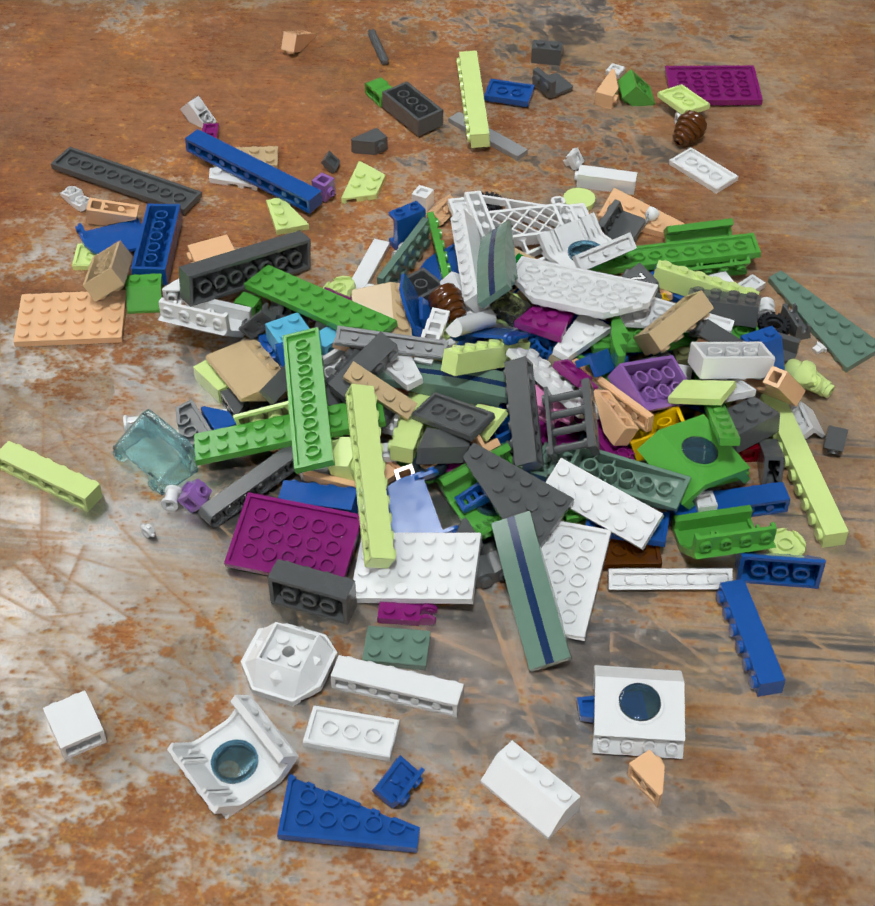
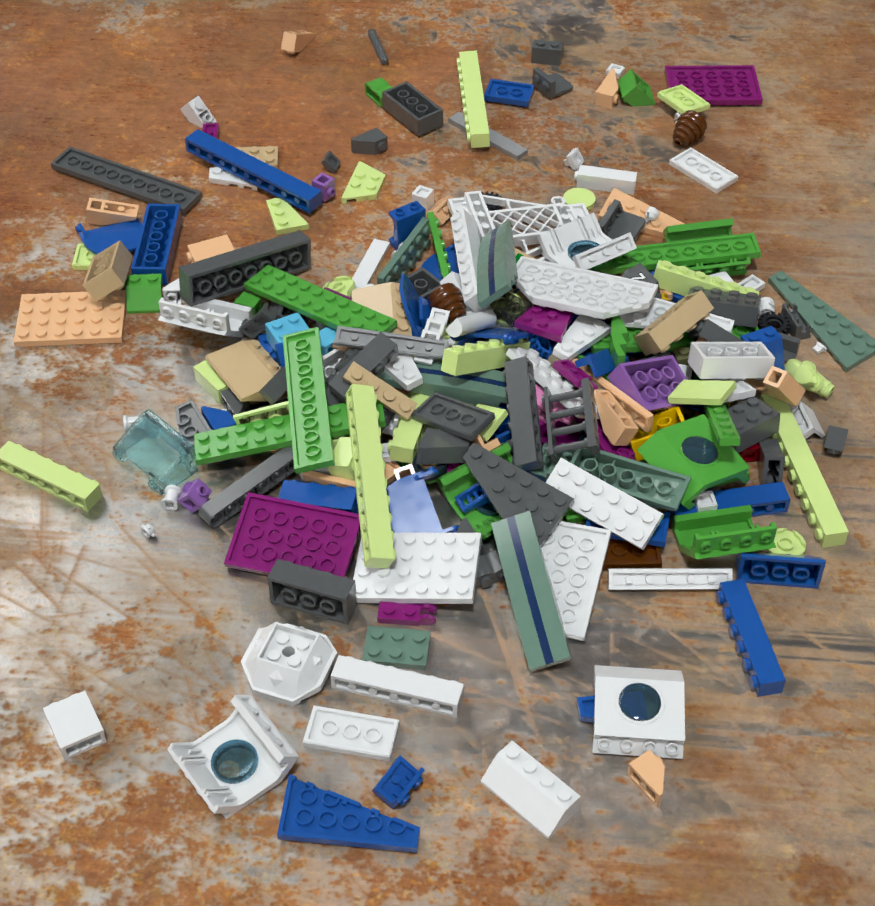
(75, 198): white slope -> none

